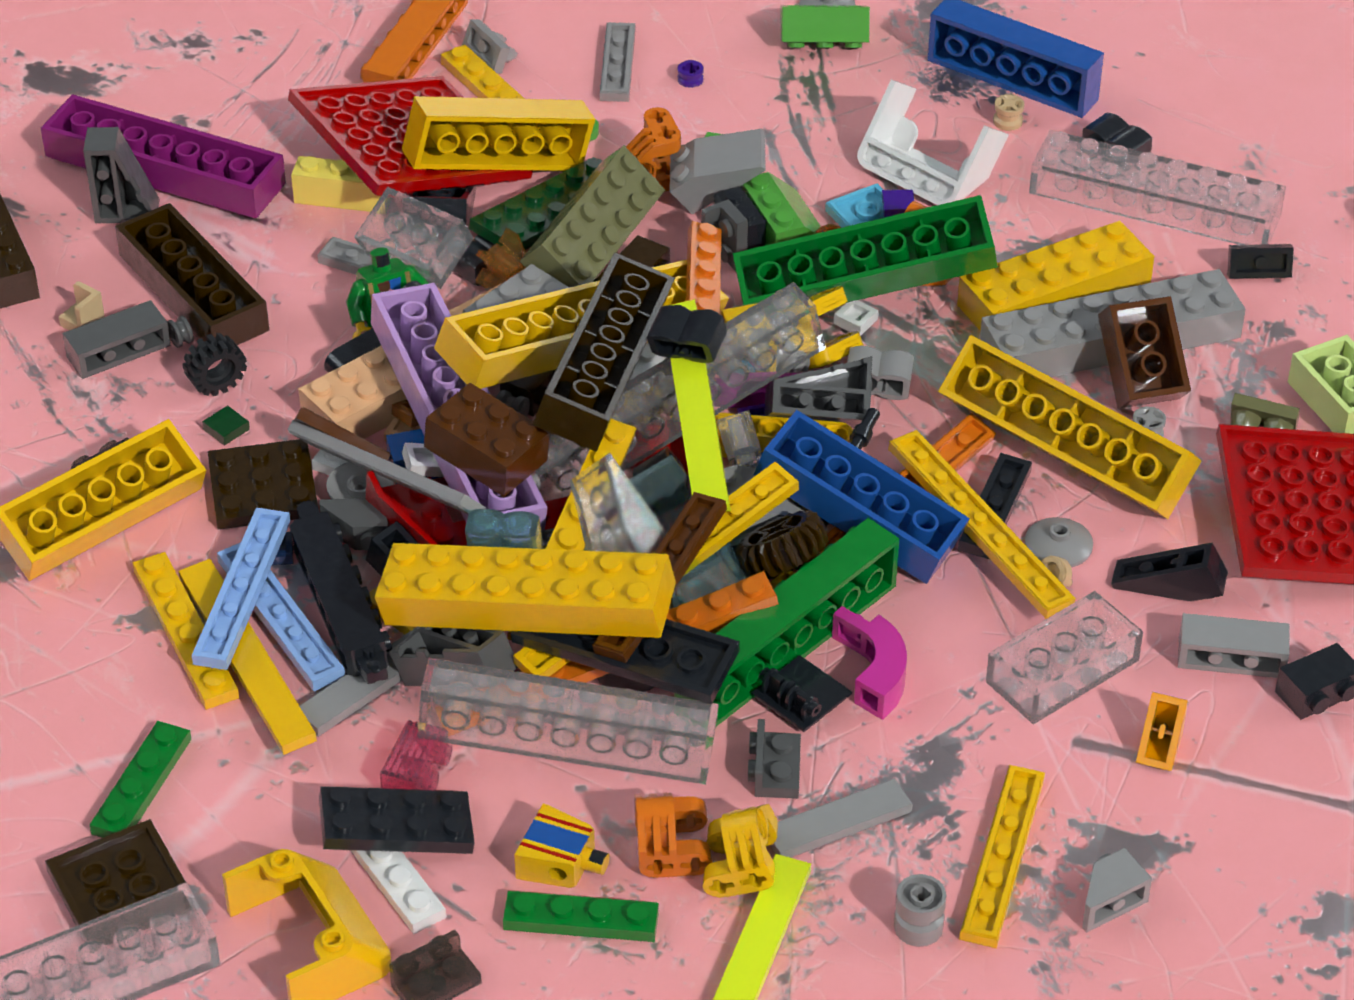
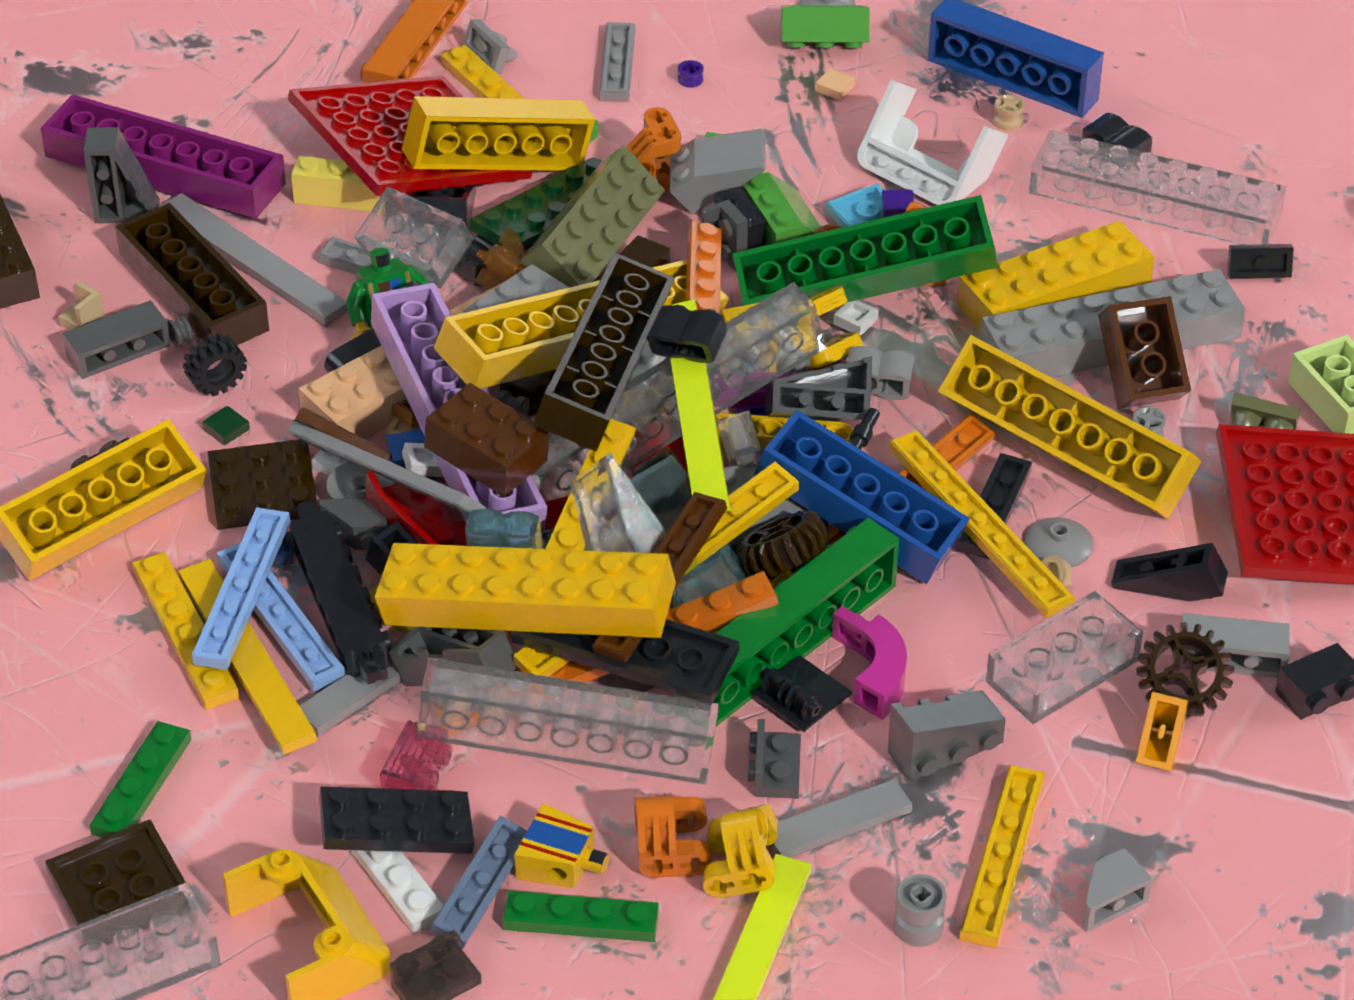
(262, 263): none -> light grey tile
(480, 881): none -> sand blue plate
(834, 84): none -> light nougat tile
(943, 732): none -> dark grey wedge
(1200, 664): none -> dark brown gear

